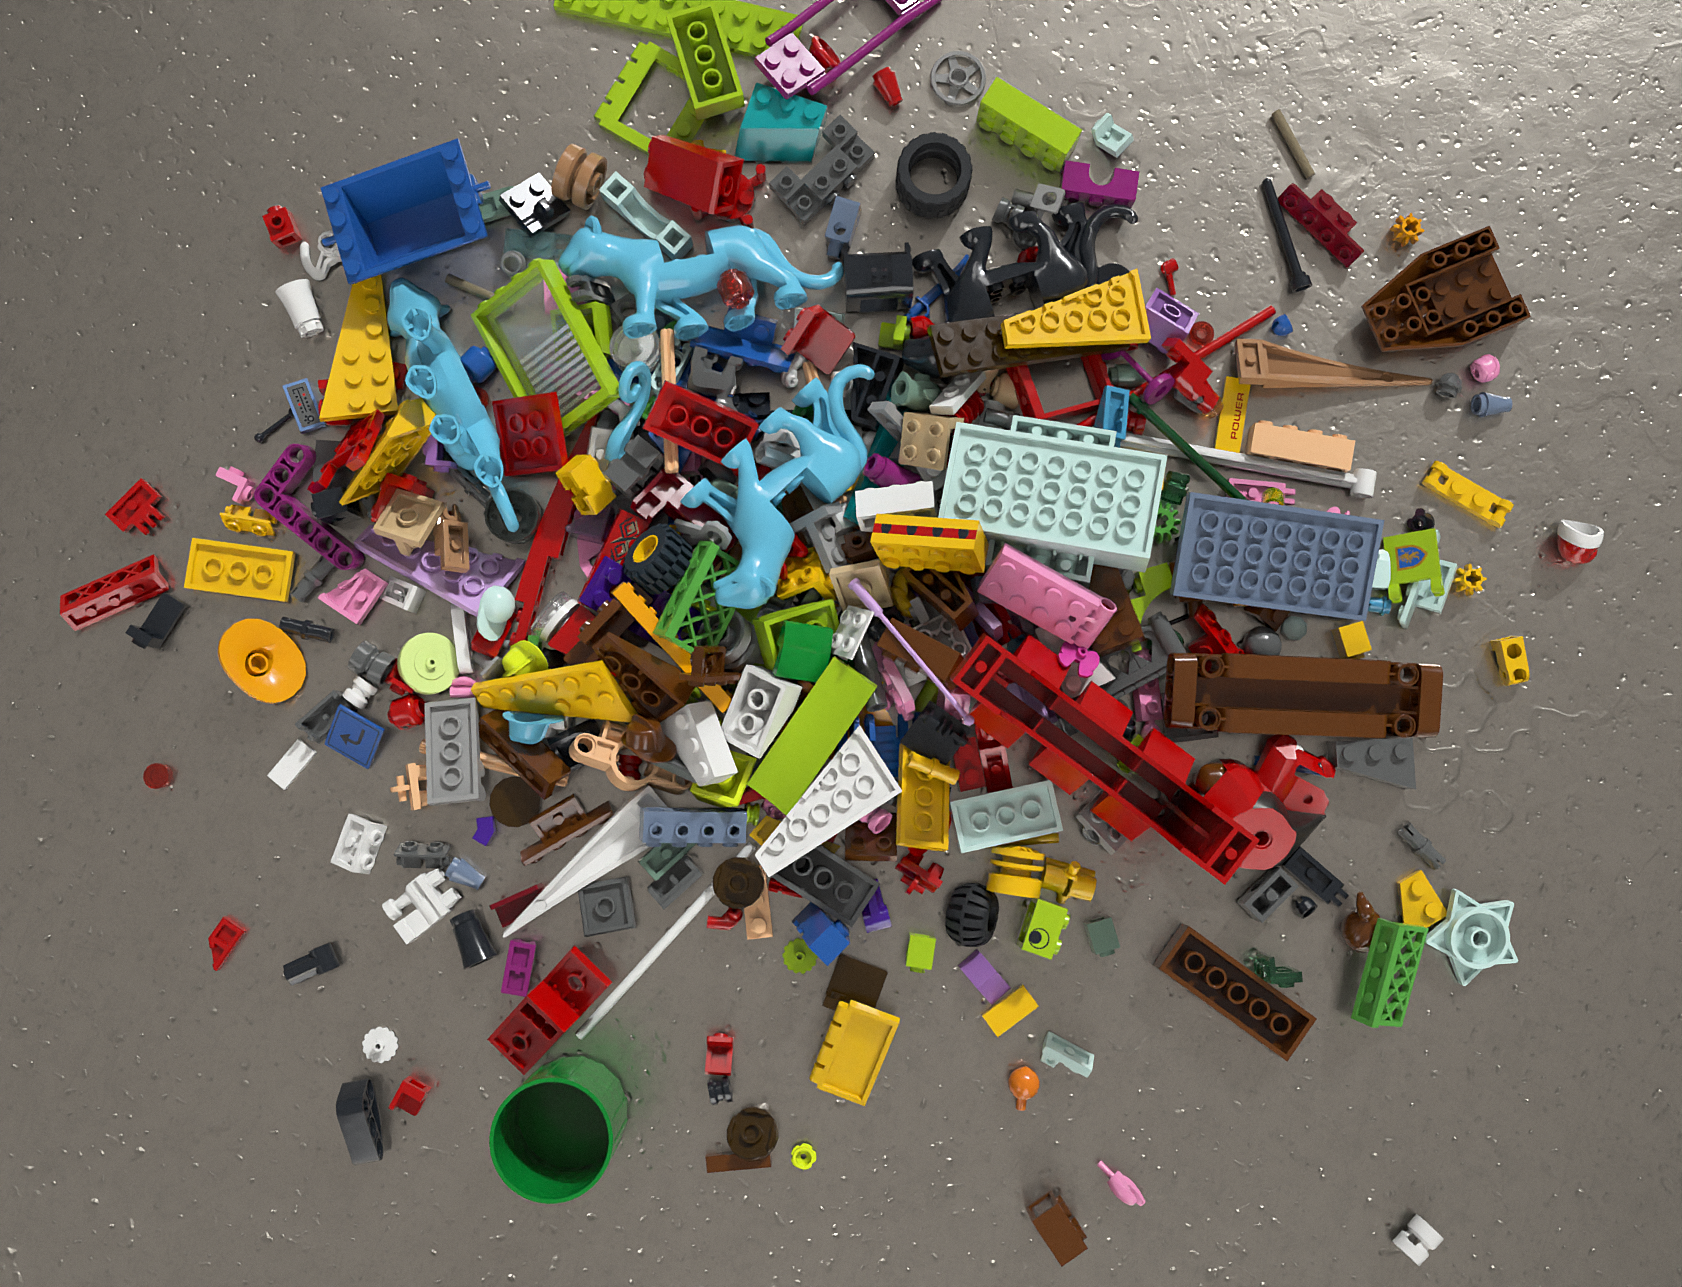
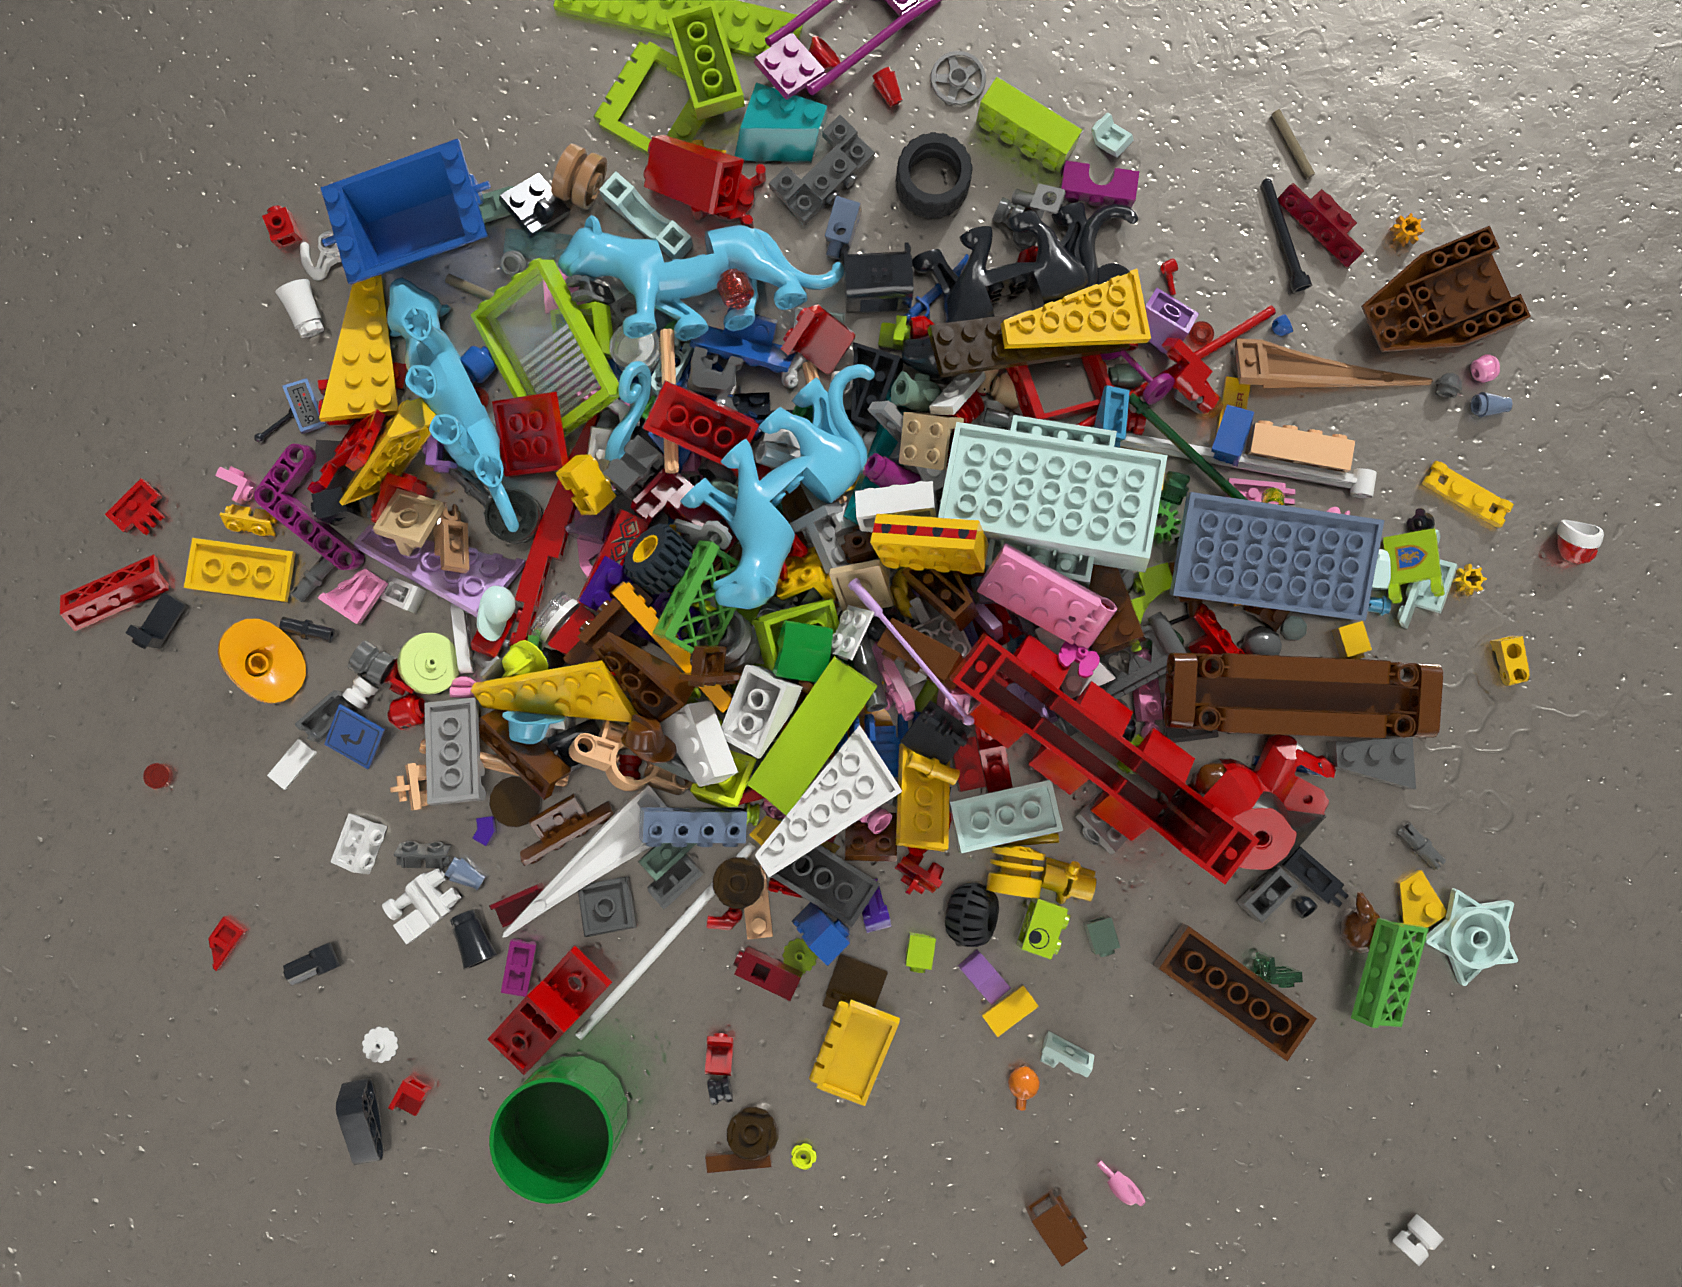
(767, 973): none -> dark red brick
(1232, 435): none -> blue hinge

